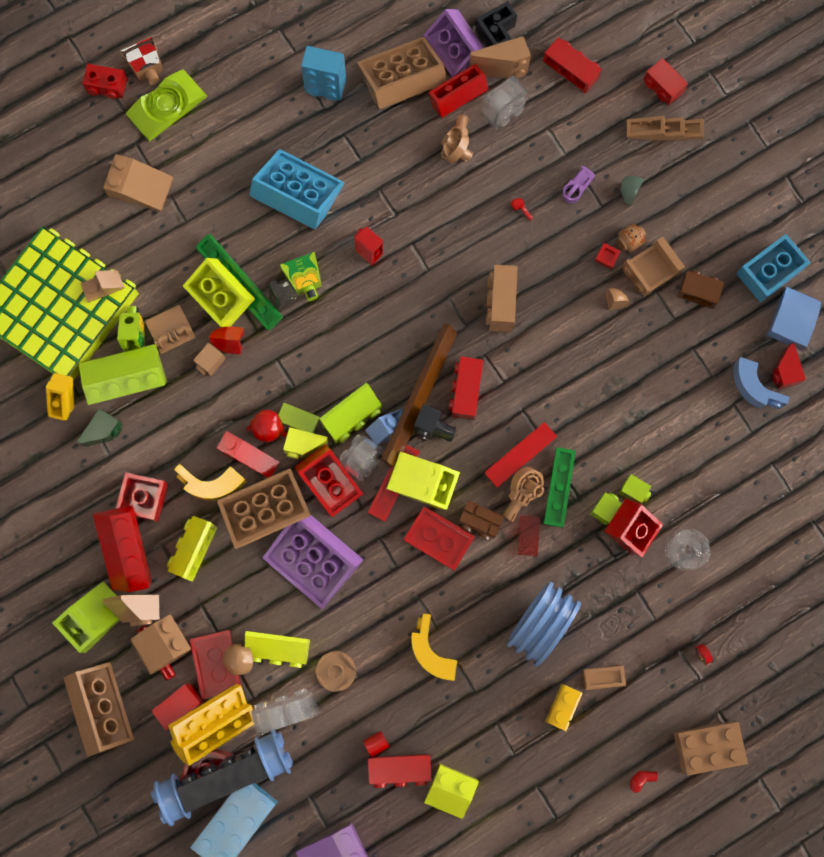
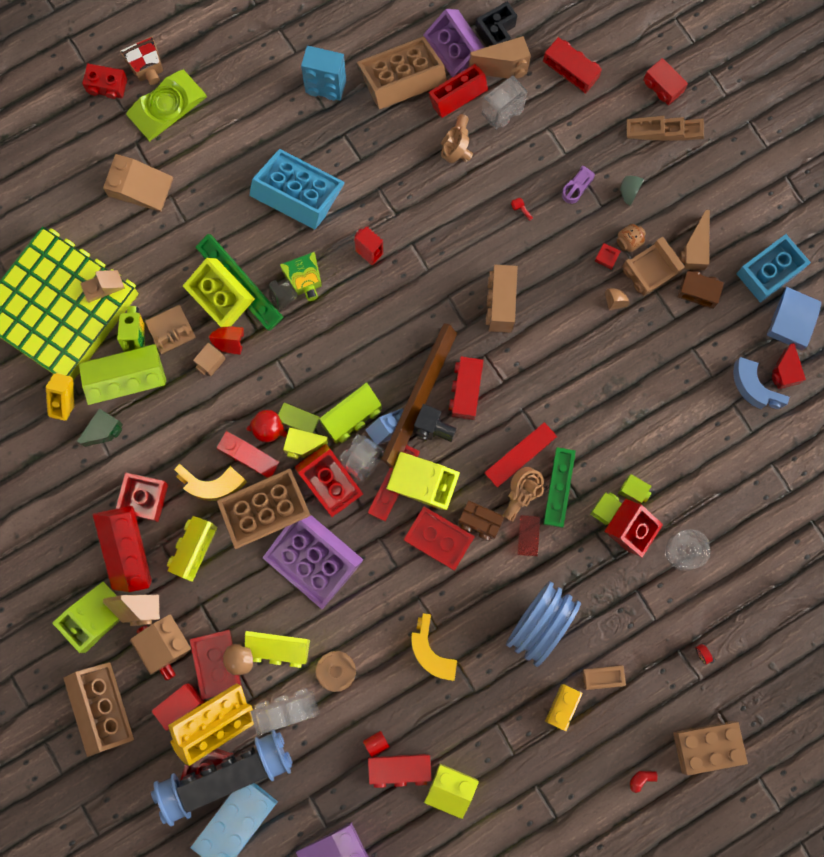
(696, 252): none -> medium nougat slope

